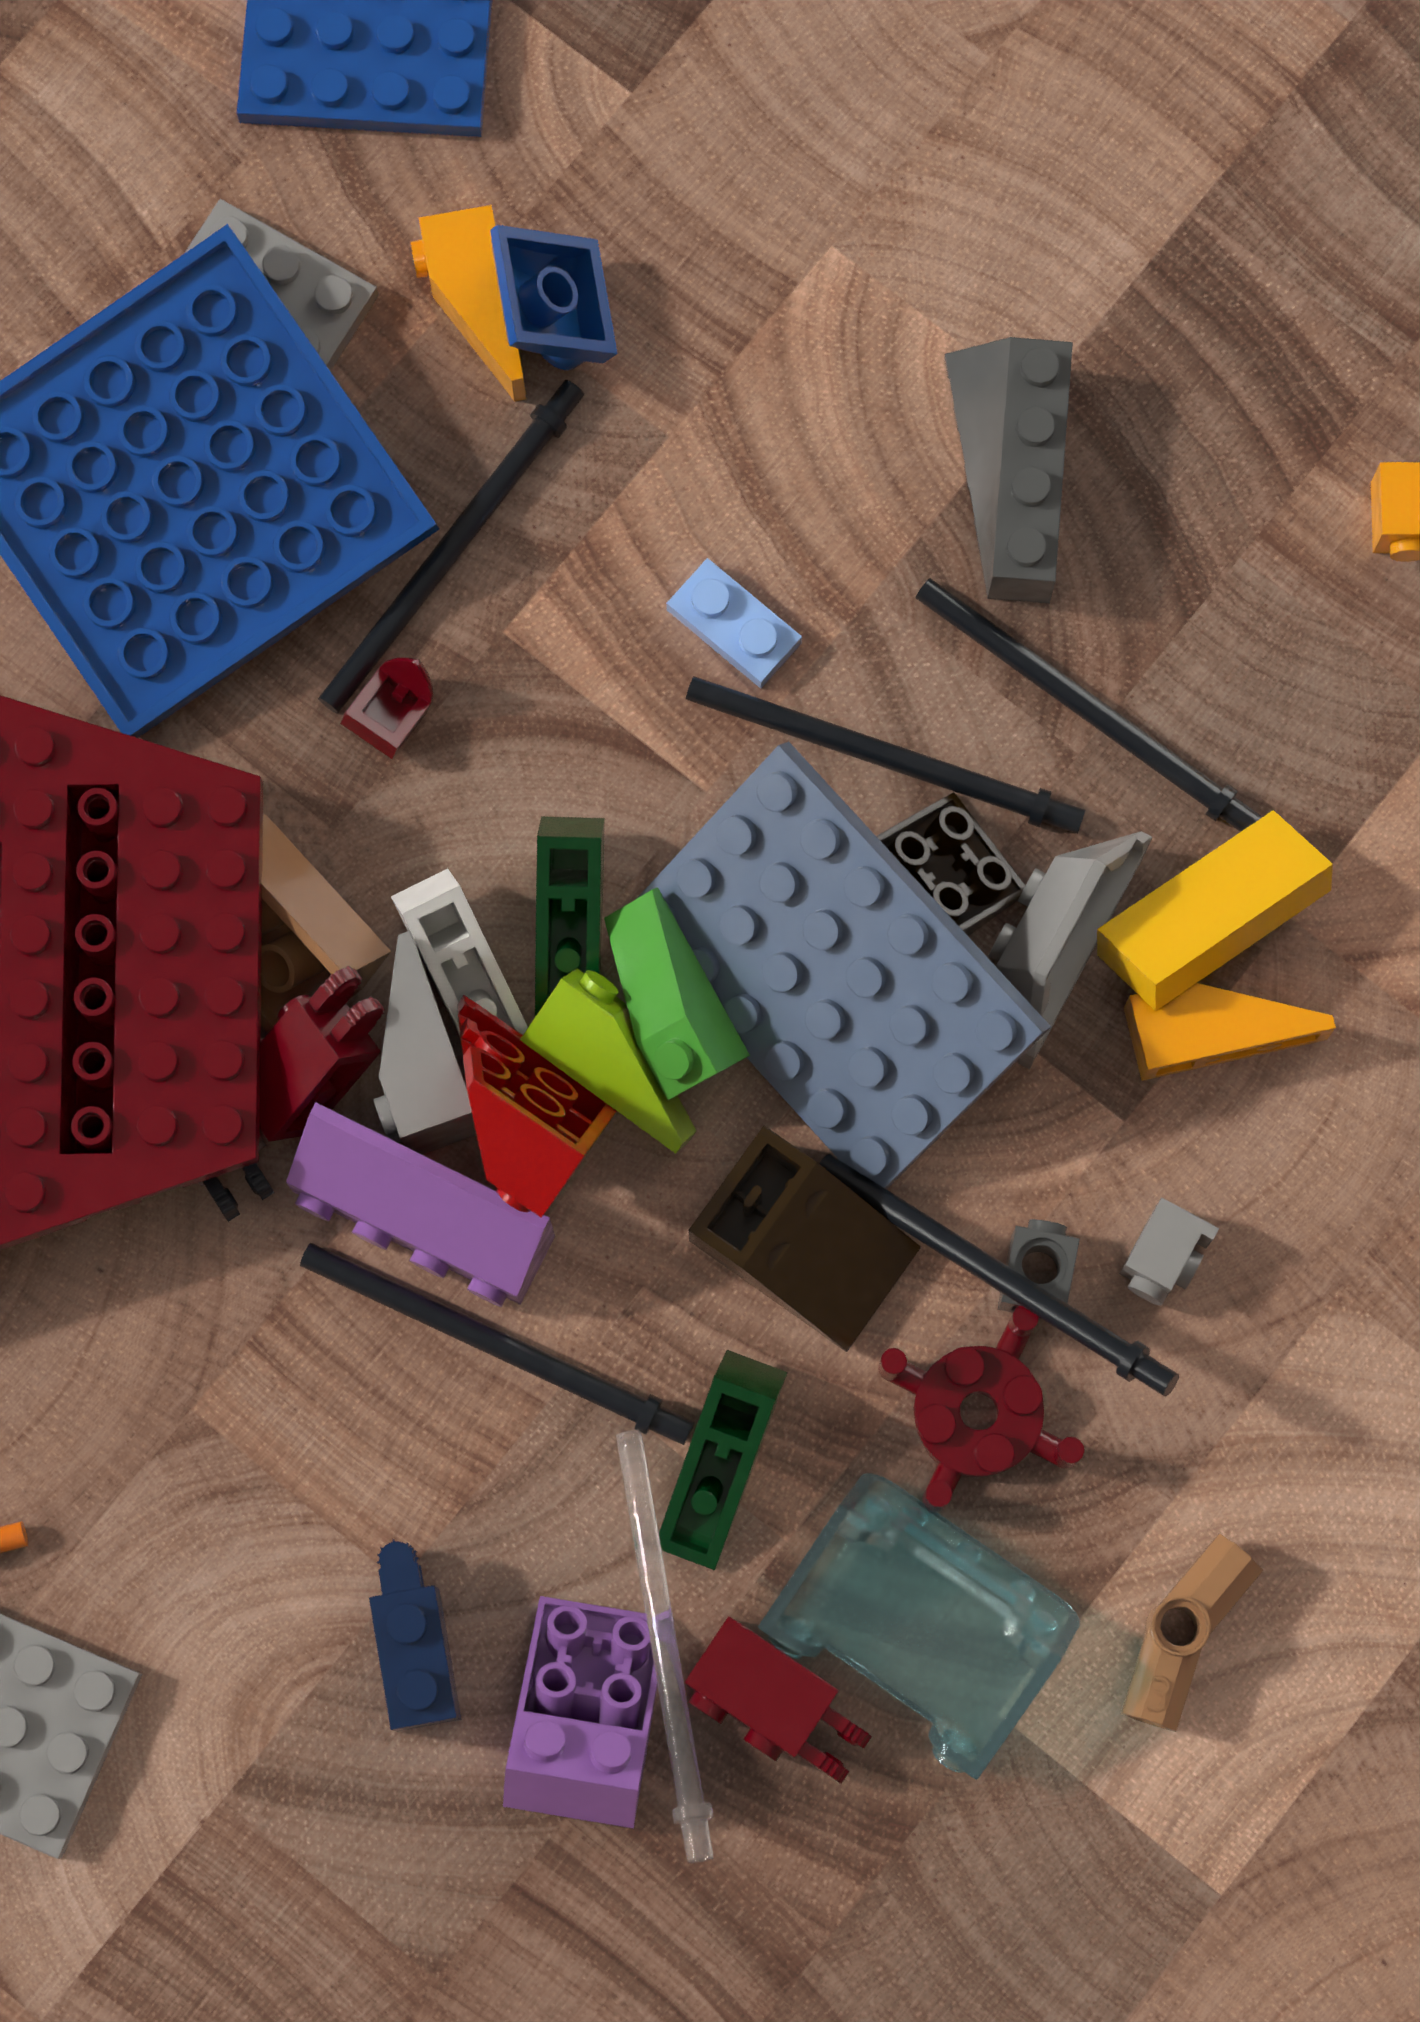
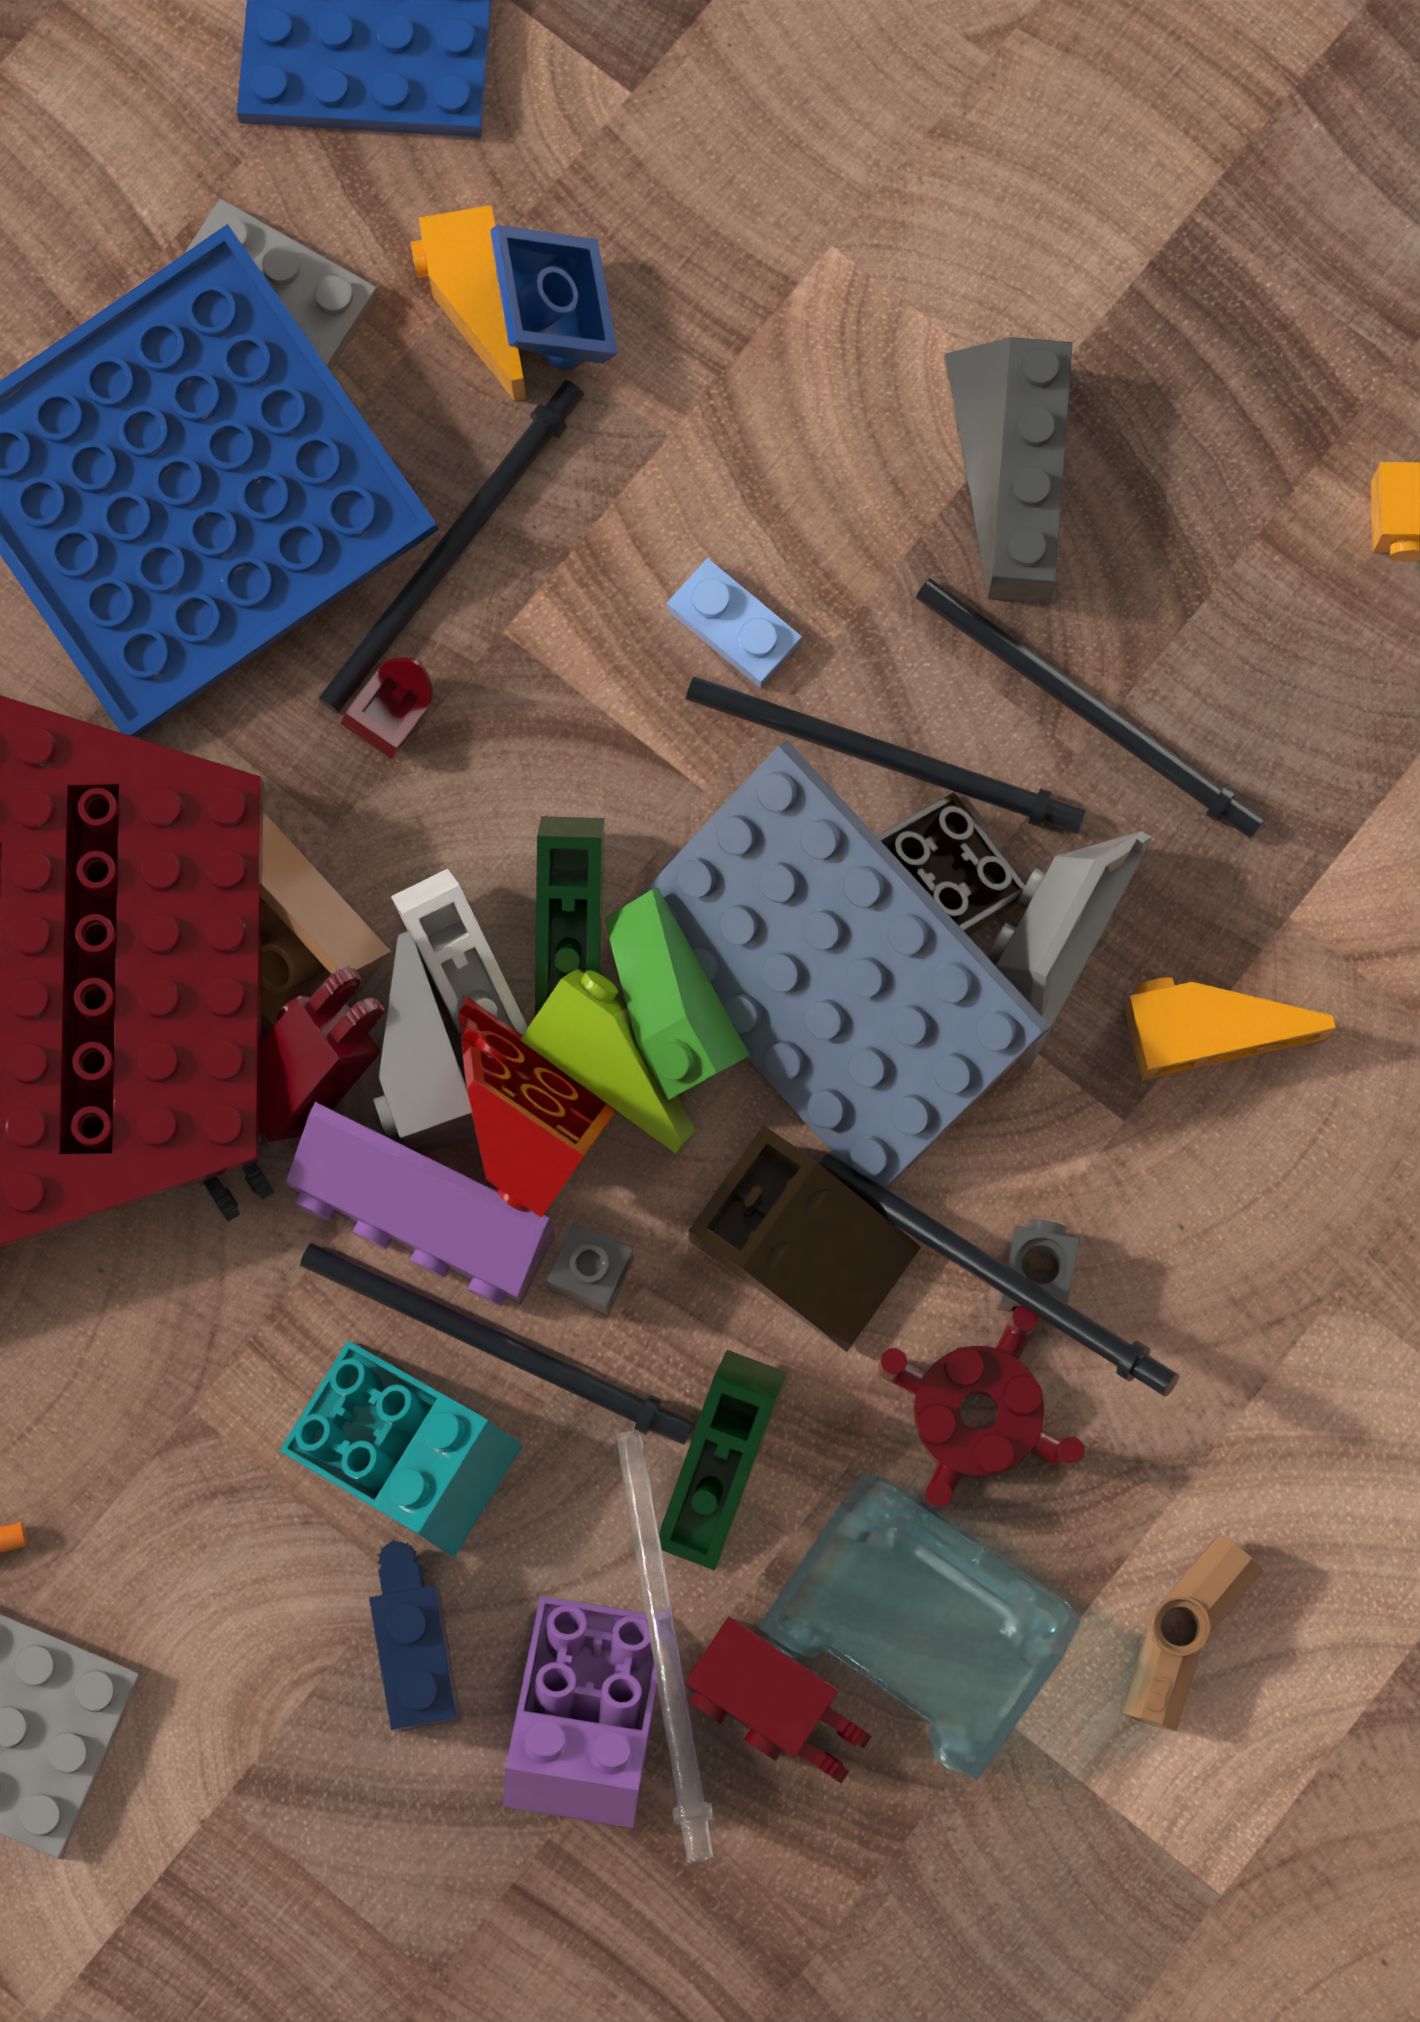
(401, 1448): none -> teal slope
(590, 1269): none -> dark grey brick
(1166, 1252): light grey brick -> none
(1214, 910): yellow piece -> none

